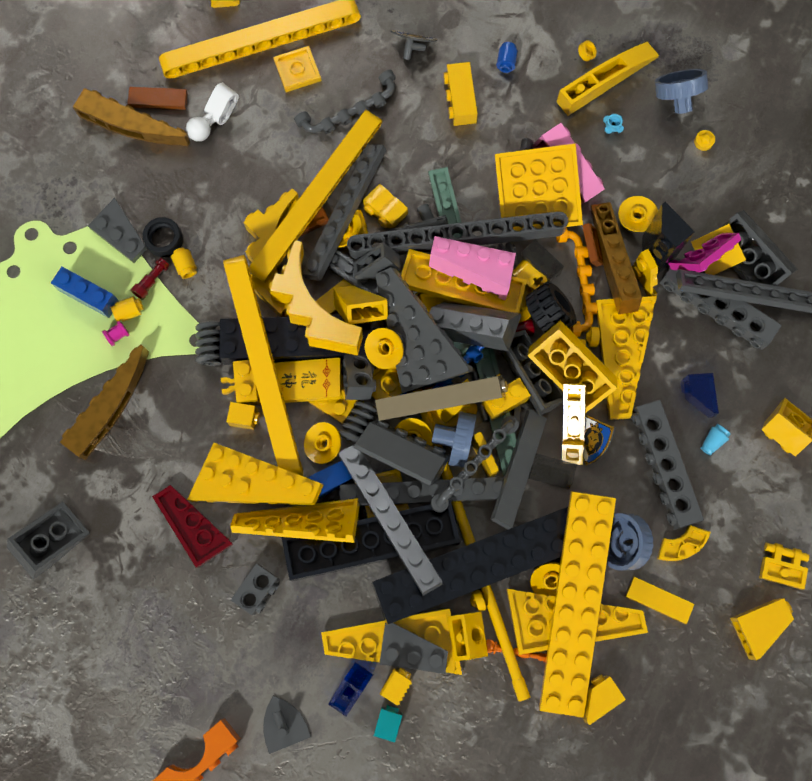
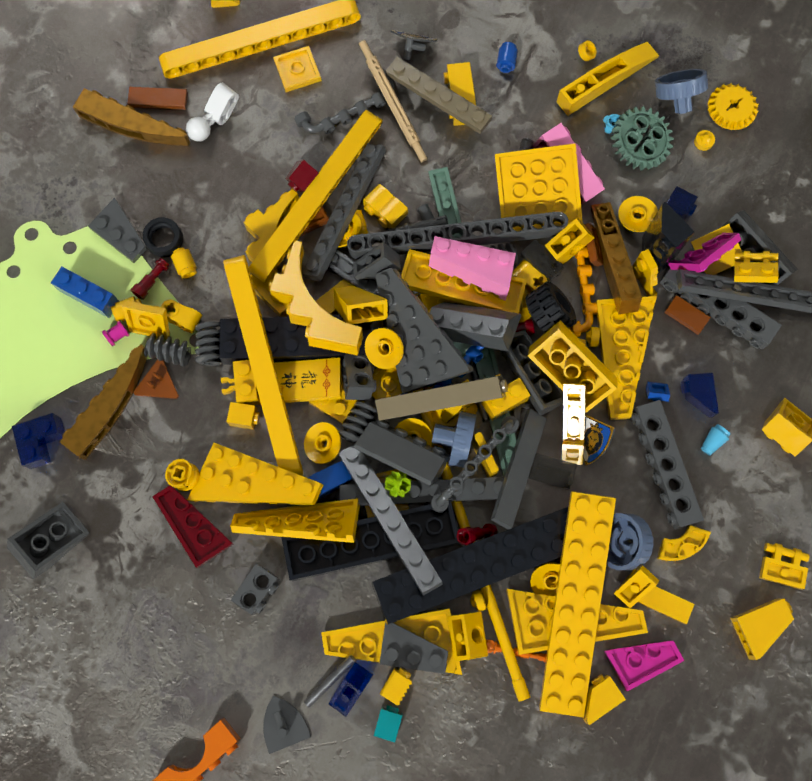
(32, 439): none -> clear blue brick
(146, 319): none -> yellow hinge
(157, 383): none -> dark orange piece
(167, 350): none -> dark grey piece
(182, 474): none -> yellow wheel
(183, 317): none -> yellow piece
(301, 176): none -> dark red slope
(341, 669): none -> flat silver bar
(393, 101): none -> tan axle
(397, 484): none -> lime gear
(438, 95): none -> dark tan plate
(468, 535): none -> dark red piece
(569, 241): none -> yellow brick
(636, 586): none -> yellow slope
(642, 662): none -> dark pink wing
(657, 147): none -> sand green gear
(657, 391): none -> blue plate
(682, 202): none -> clear blue slope
(687, 315): none -> dark orange tile
(737, 117): none -> yellow gear
(756, 271): none -> yellow plate

